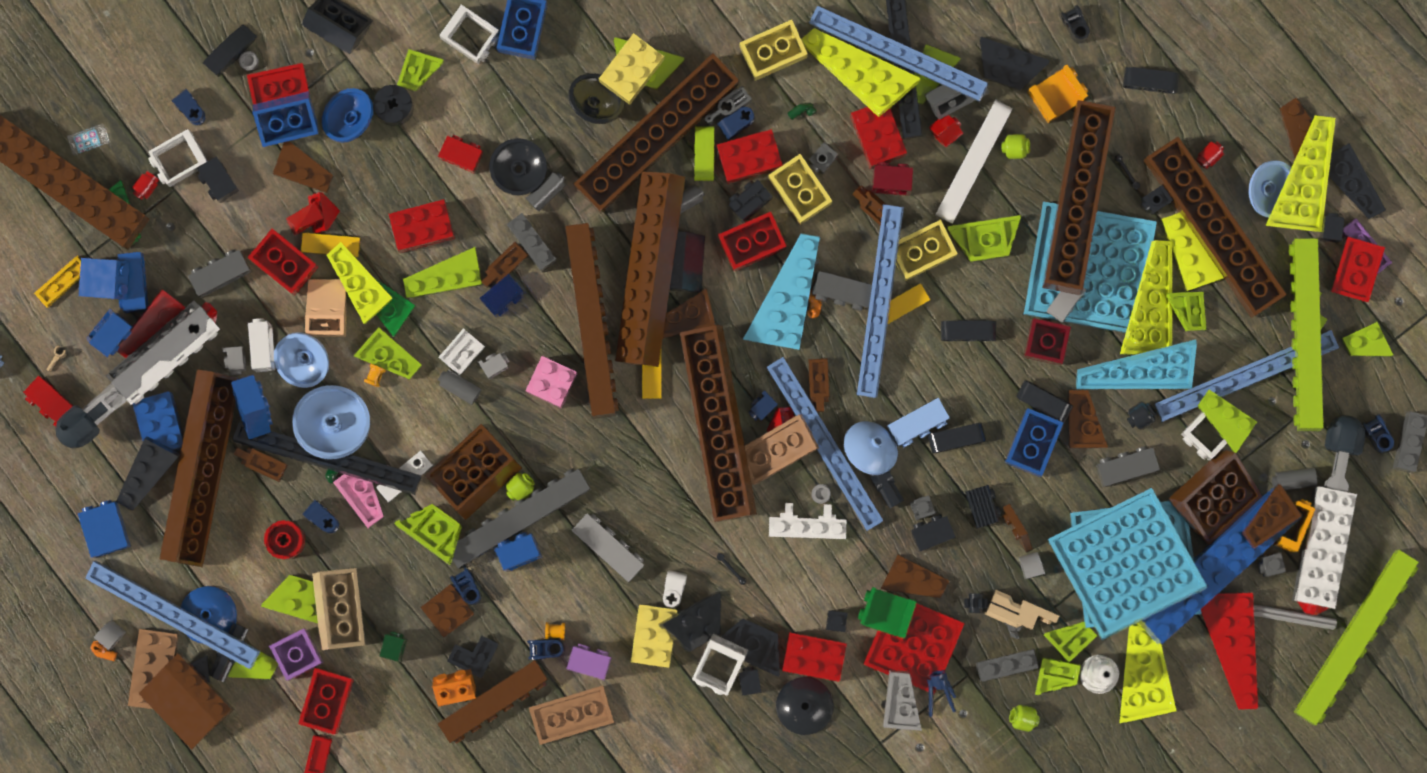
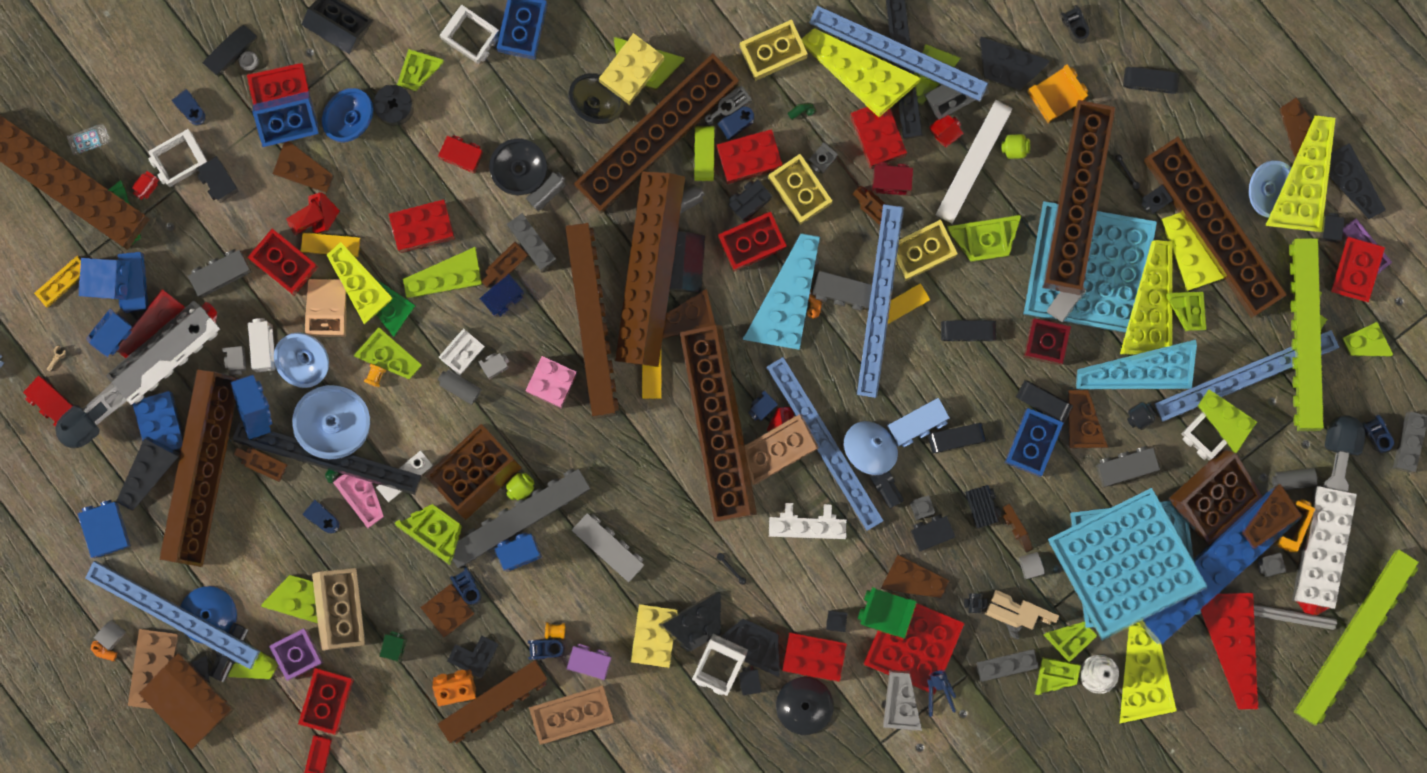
(279, 530): red brick -> none
(674, 585): white piece -> none
(819, 382): reddish brown hinge -> none
(821, 494): light grey tile -> none
(1024, 718): lime head -> none
(1210, 155): red brick -> none

